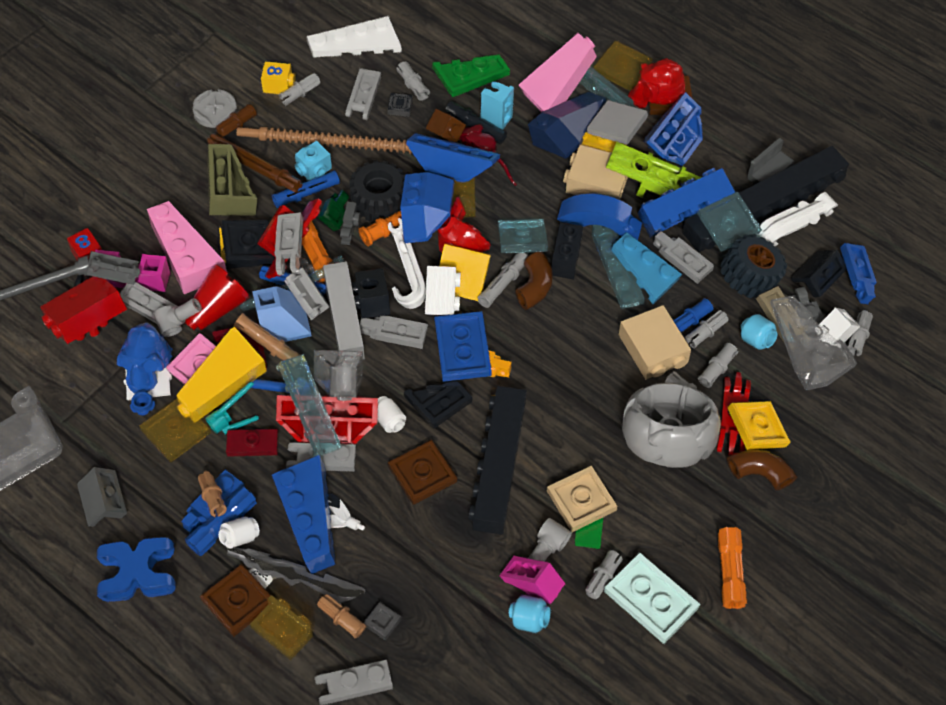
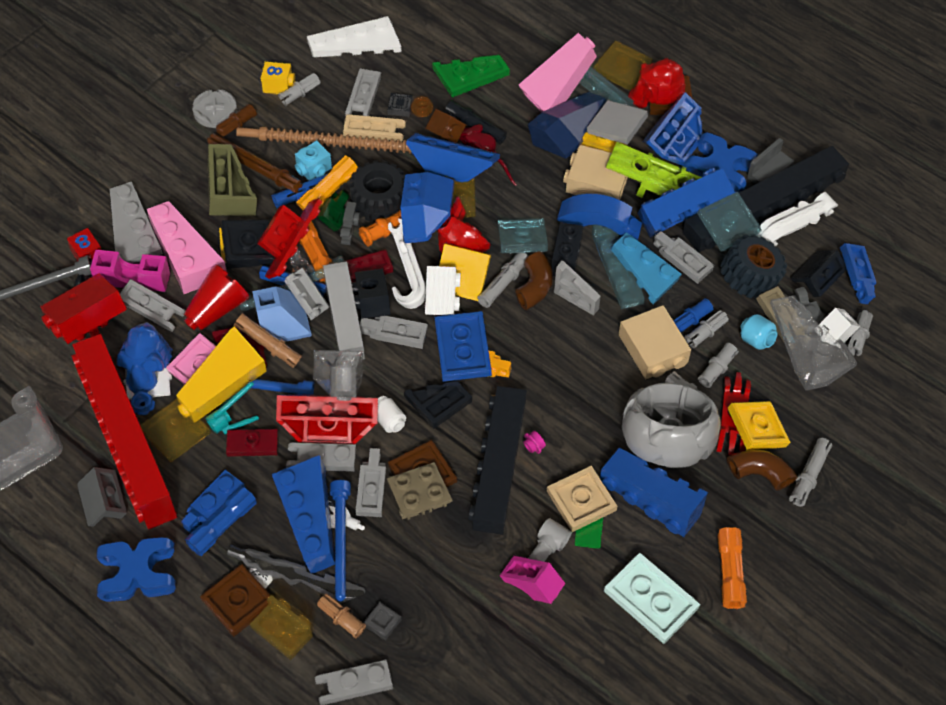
(113, 268): dark grey hinge -> none
(123, 433): none -> red brick
(131, 226): none -> light grey wing
(172, 317): light grey pin -> none
(212, 494): medium nougat axle -> none
(238, 532): white brick -> none
(288, 242): light grey hinge -> none
(309, 406): clear light blue hinge -> none
(330, 183): none -> light orange axle
(340, 491): none -> blue piece
(370, 262): none -> dark red plate
(371, 486): none -> light grey hinge
(373, 127): none -> tan hinge
(413, 80): light grey pin -> none
(419, 491): none -> dark tan hinge
(422, 107): none -> clear orange plate
(497, 106): medium azure hinge -> none
(530, 613): medium azure head -> none
(534, 442): none -> dark pink plate
(575, 289): none -> light grey wing
(603, 574): light grey axle -> none
(653, 491): none -> blue wedge
(721, 157): none -> blue piece
(807, 479): none -> light grey pin

